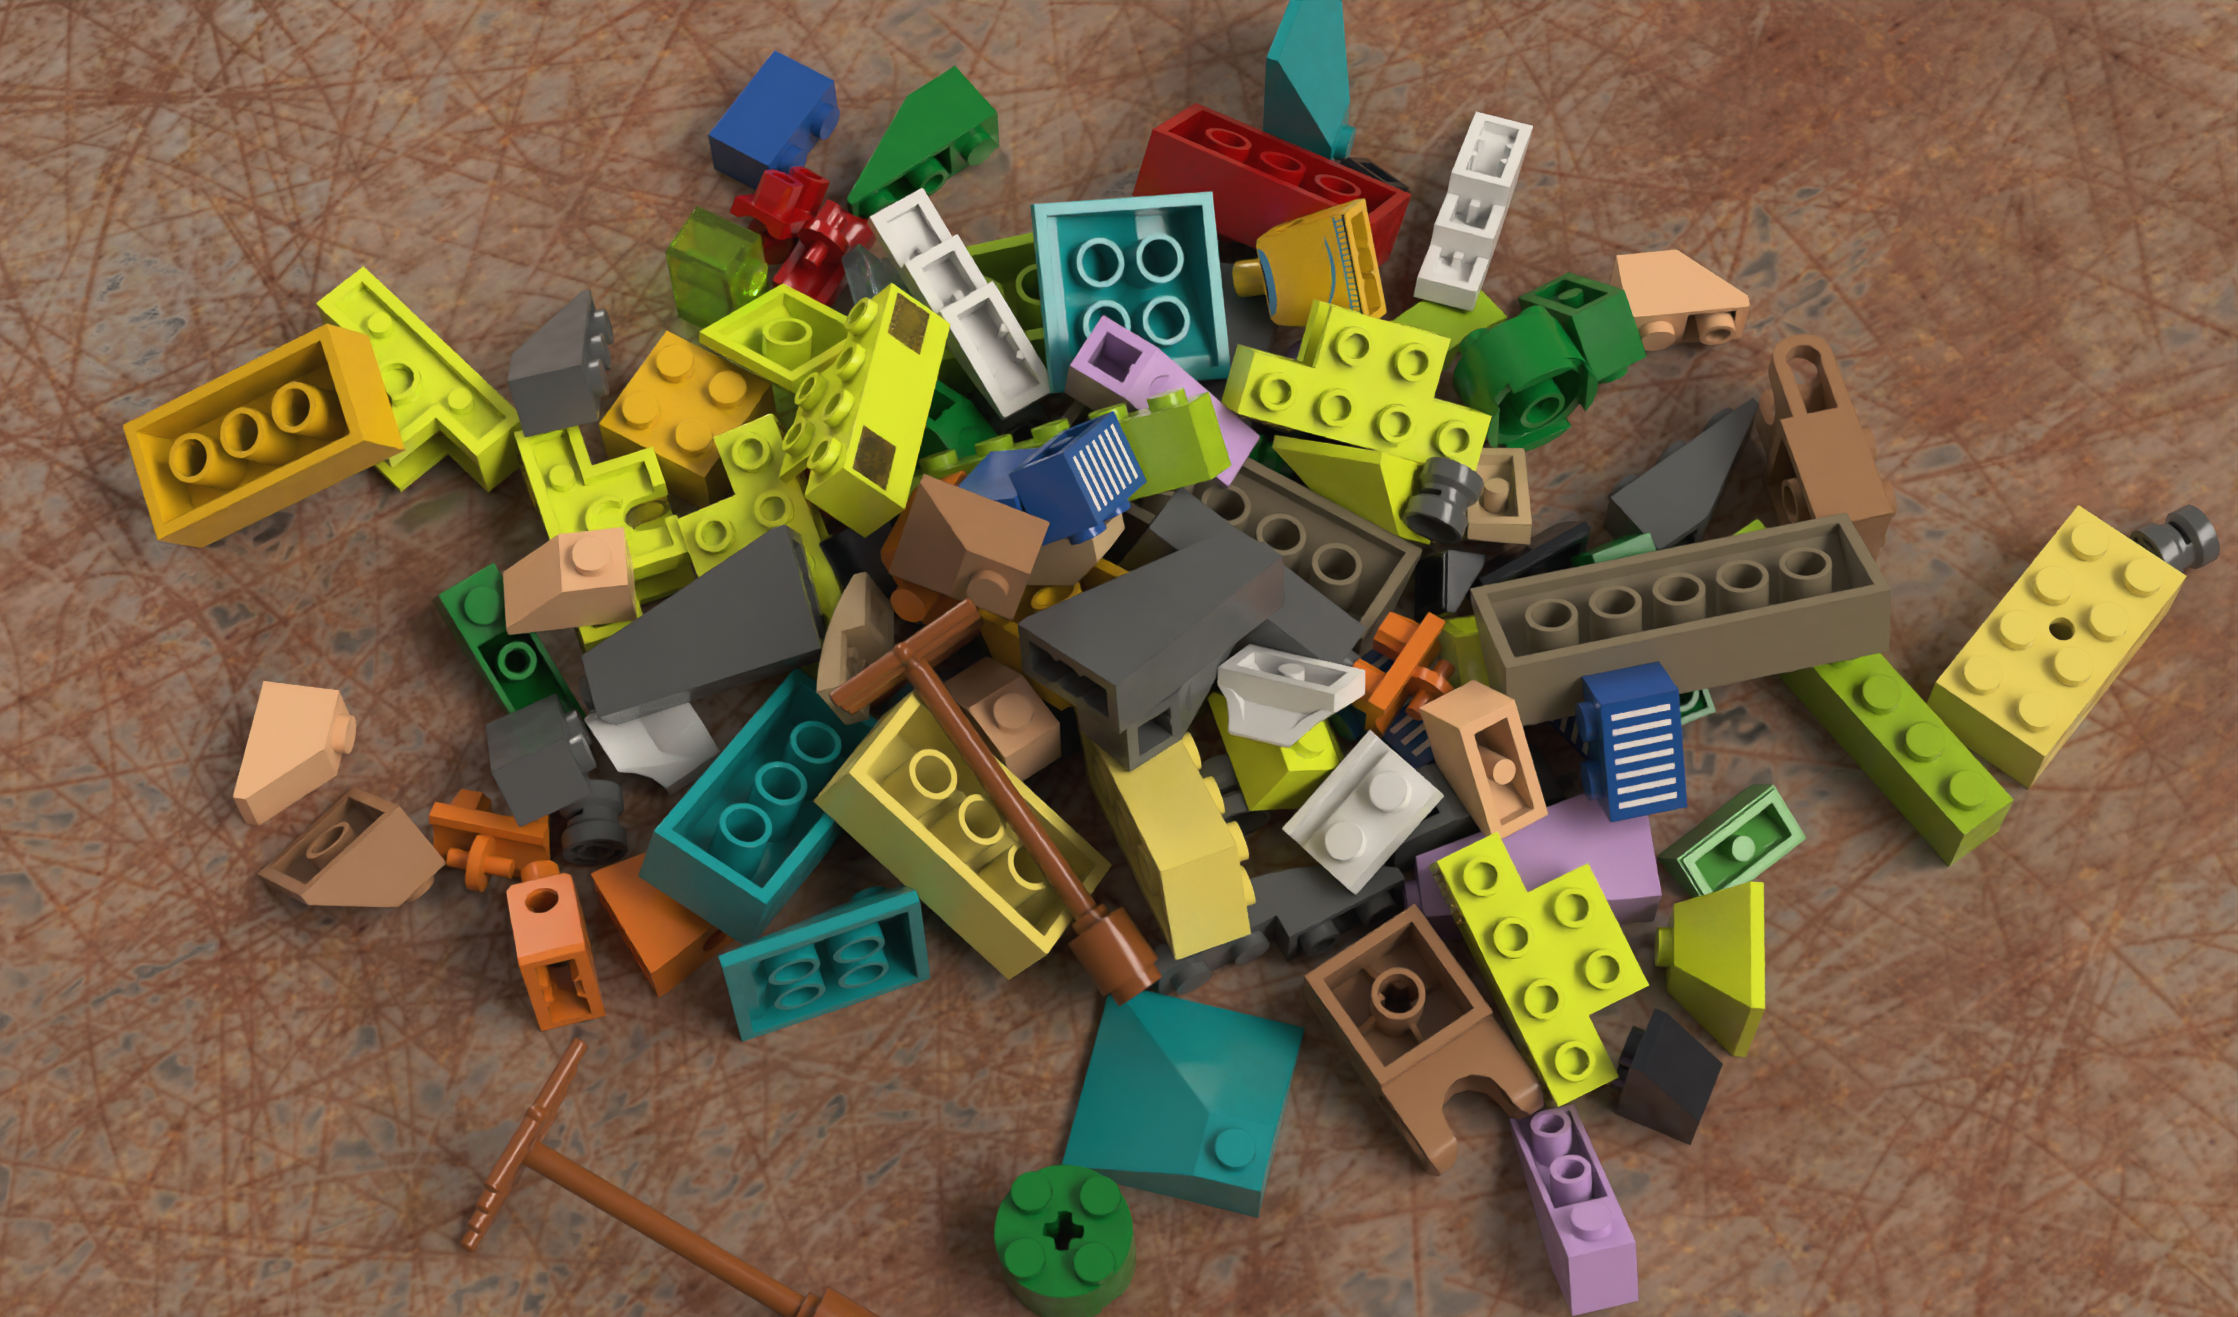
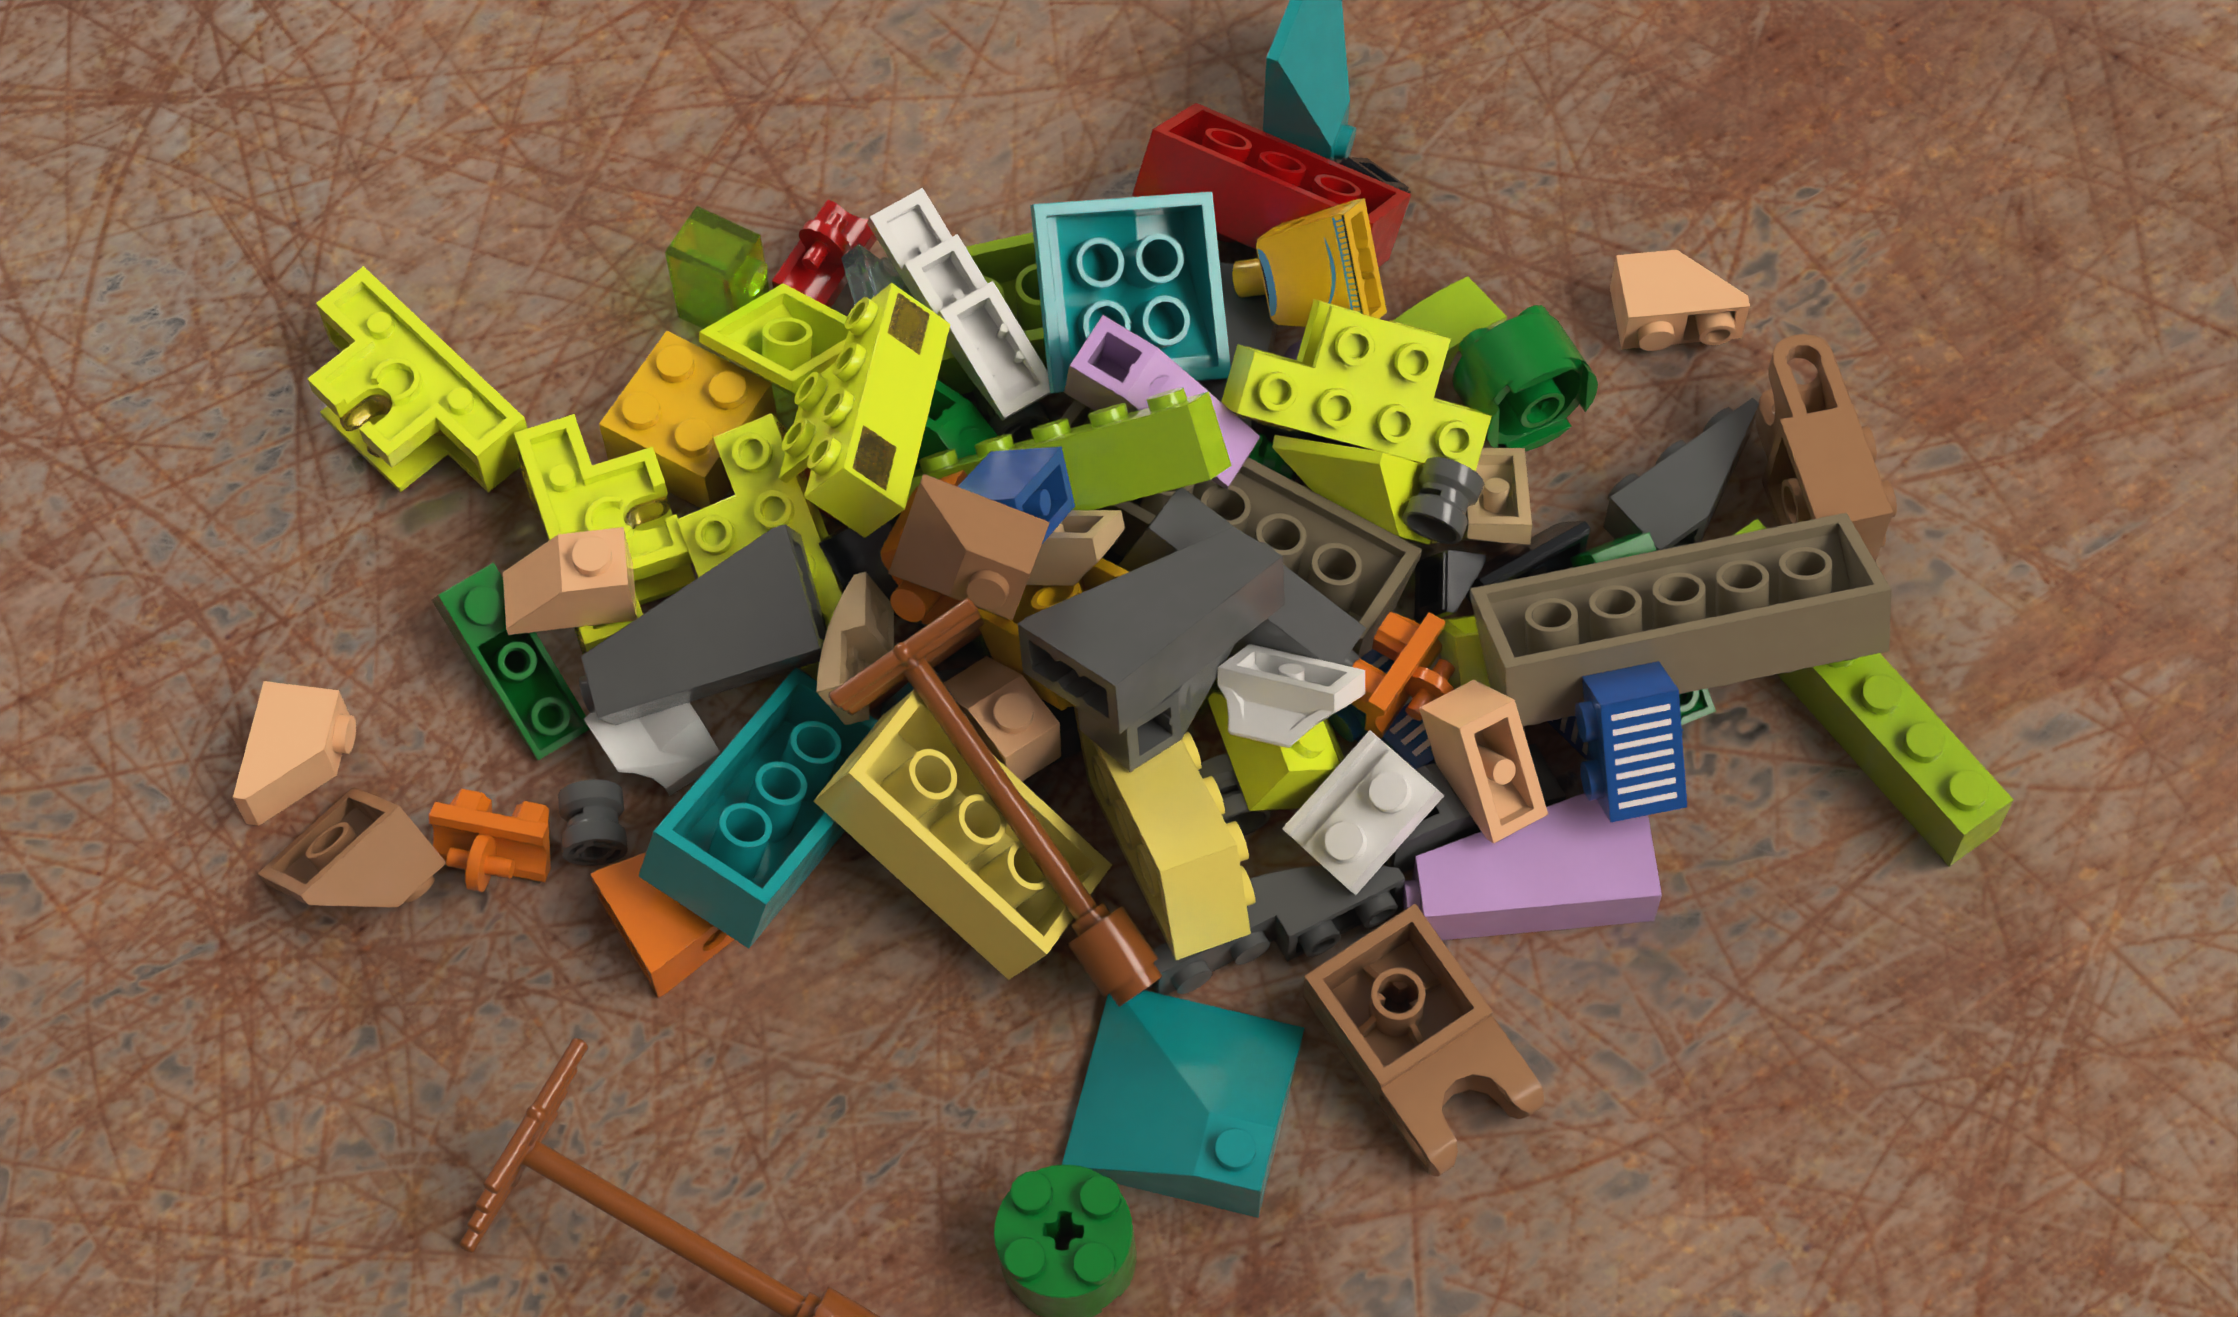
(263, 436): yellow brick -> none
(540, 758): dark grey brick -> none
(550, 930): orange torso -> none
(562, 369): dark grey slope -> none
(774, 121): blue brick -> none
(781, 208): red hips -> none
(828, 961): teal slope -> none
(928, 141): green slope -> none
(1079, 479): blue brick -> none
(1473, 211): white slope -> none
(1545, 959): neon yellow piece -> none
(1576, 1211): lavender slope -> none
(1595, 320): green slope -> none
(1665, 1078): black slope -> none
(1718, 962): neon yellow slope -> none
(1734, 842): bright green slope -> none
(2054, 645): light yellow brick -> none
(2181, 541): dark grey wheel -> none

